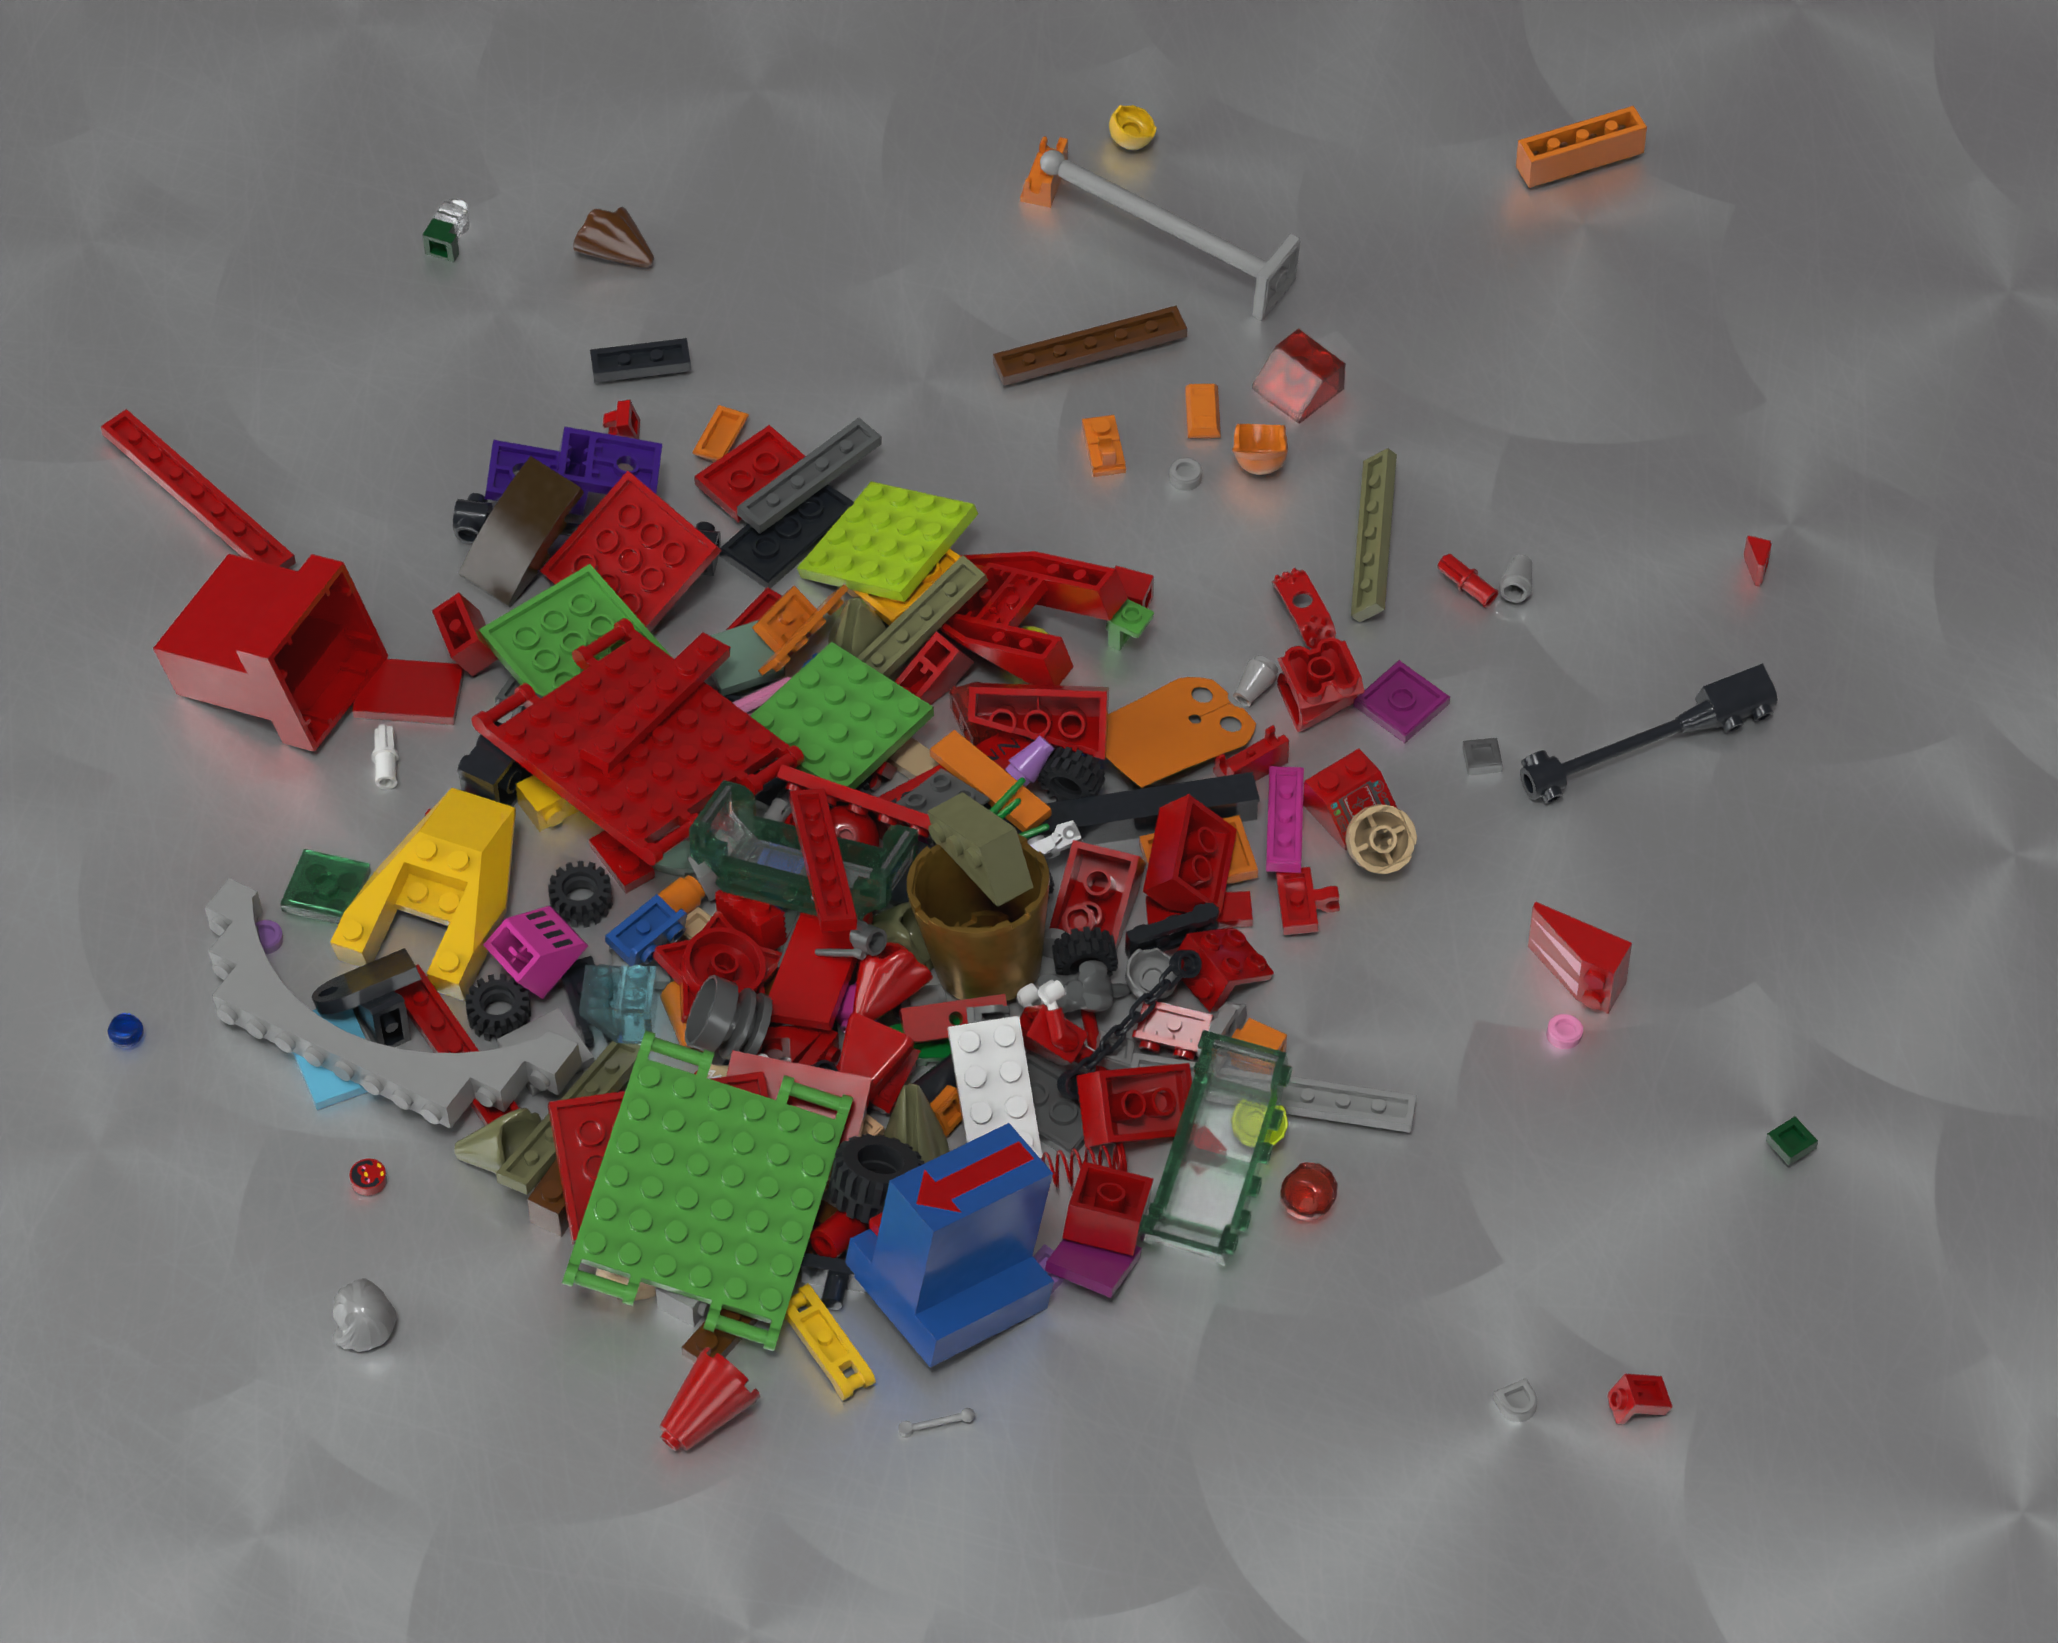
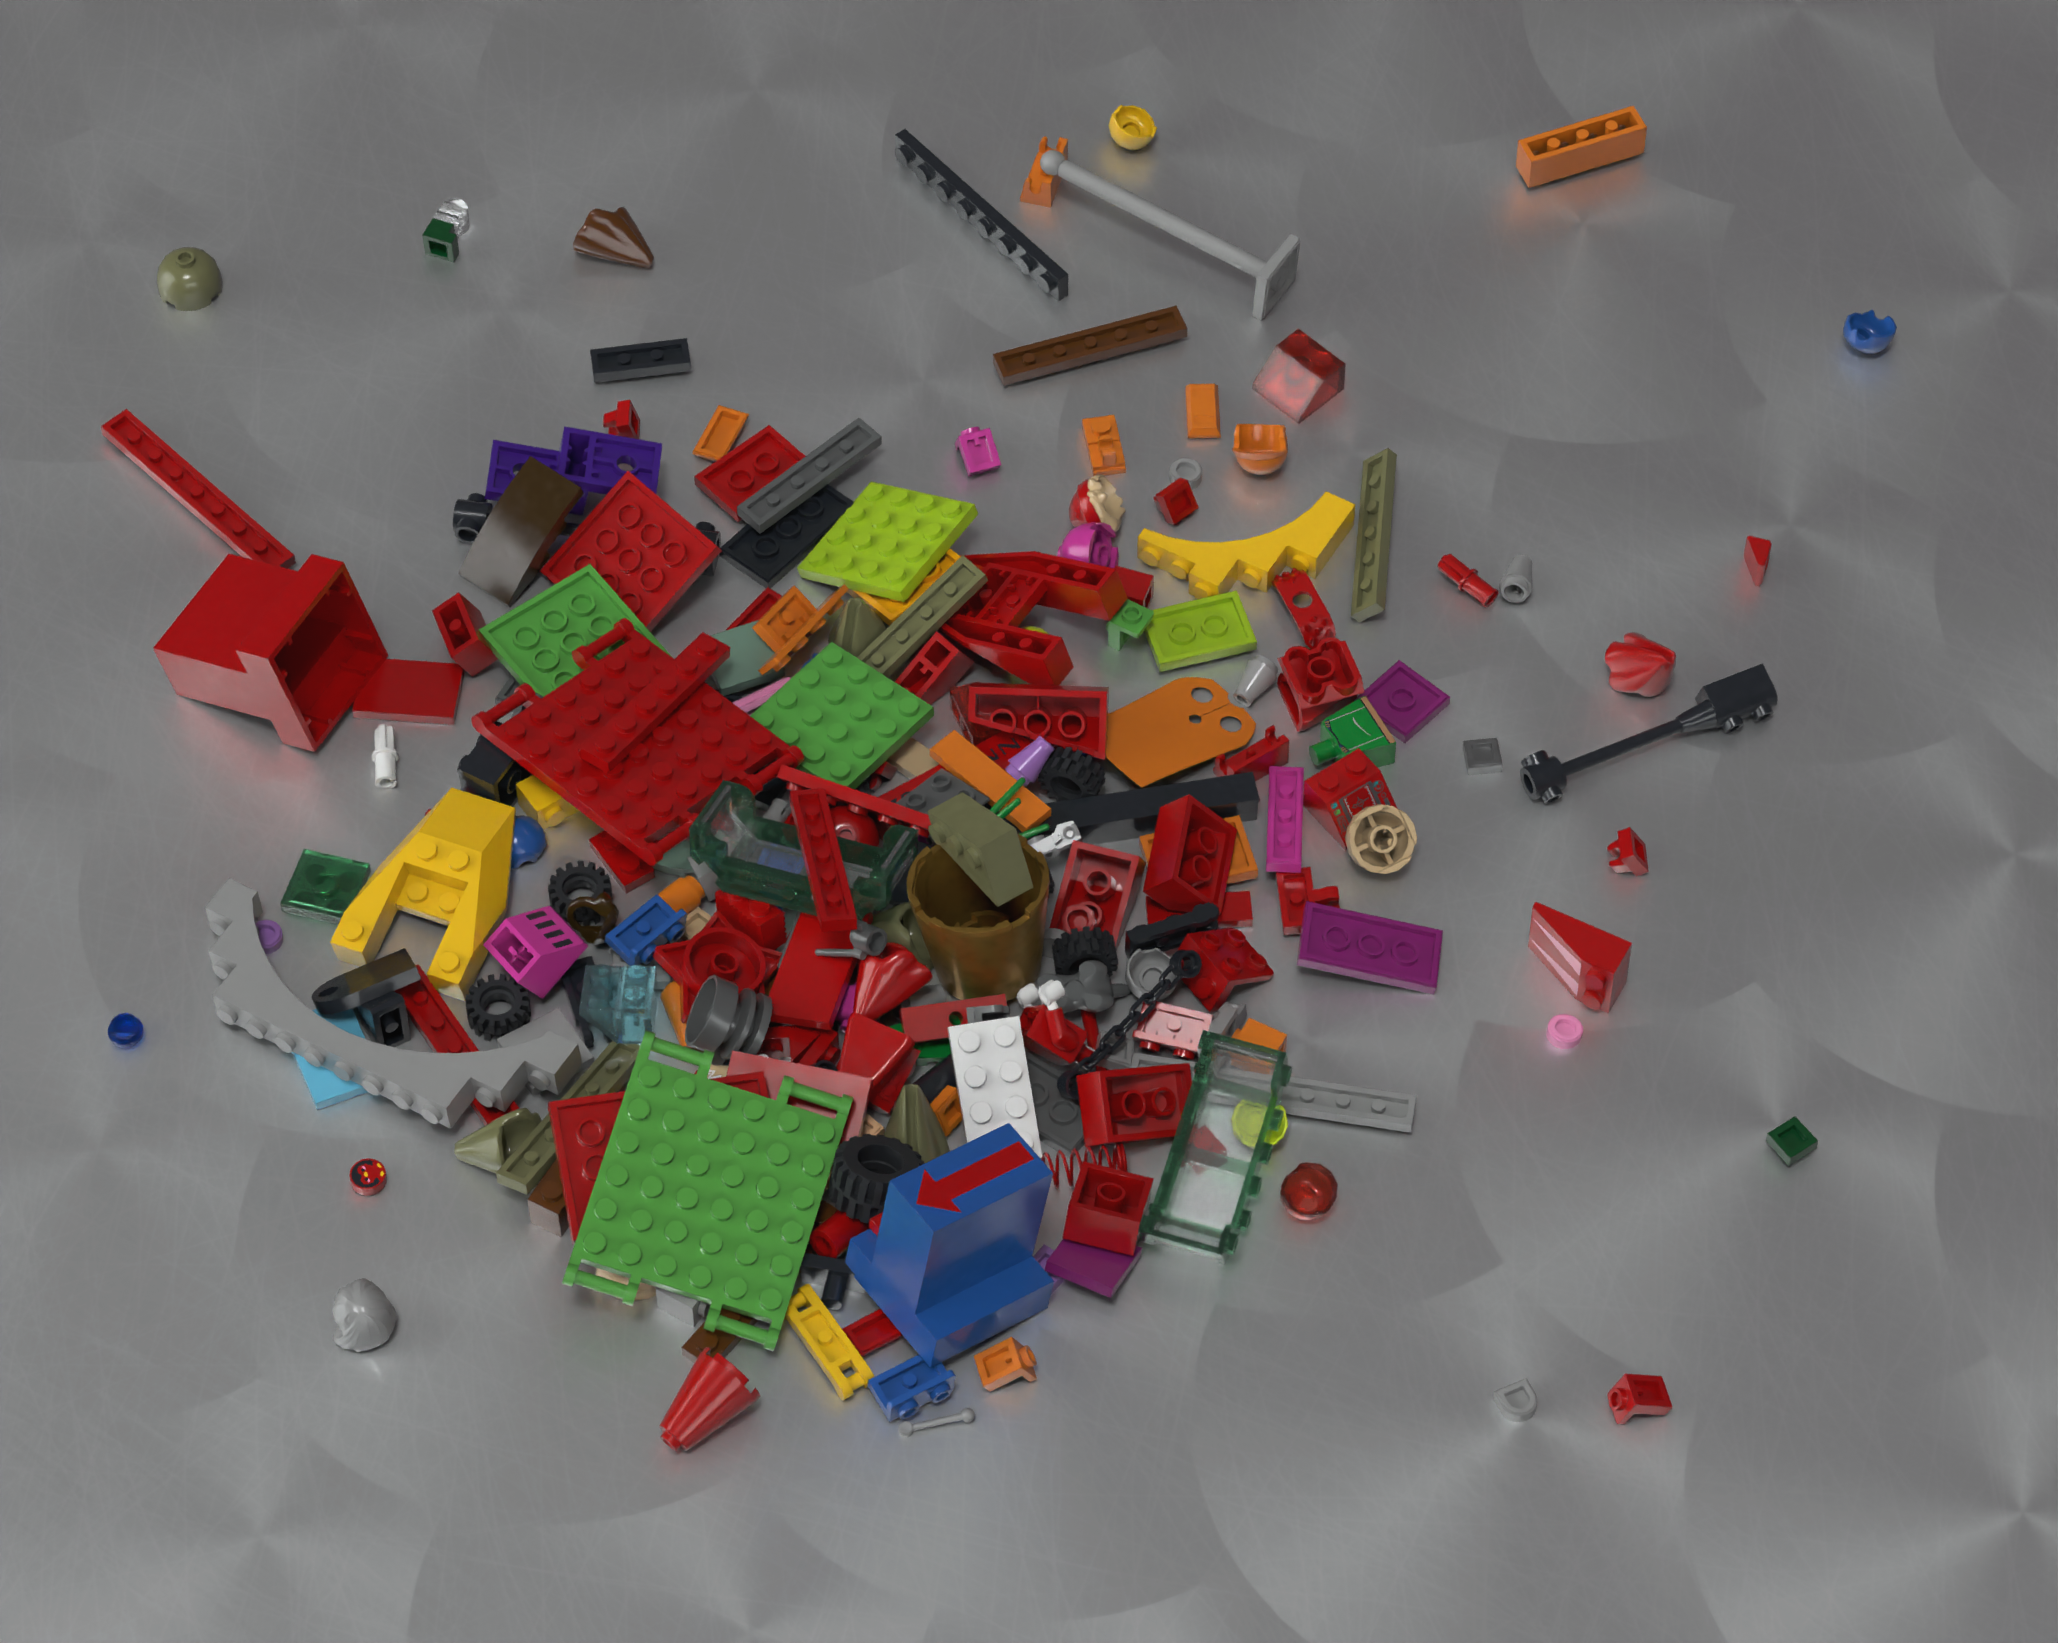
(188, 279): none -> olive cylinder
(528, 841): none -> blue hair
(602, 905): none -> dark brown piece
(871, 1332): none -> red tile
(909, 1386): none -> blue bracket
(978, 450): none -> dark pink bracket
(982, 215): none -> black plate
(1005, 1363): none -> orange bracket
(1090, 544): none -> dark pink cylinder
(1096, 503): none -> tan hair
(1176, 501): none -> red tile
(1199, 631): none -> lime plate
(1255, 561): none -> yellow arch
(1351, 729): none -> green torso
(1370, 947): none -> magenta tile
(1631, 852): none -> red tile
(1640, 665): none -> red hat
(1868, 333): none -> blue hair

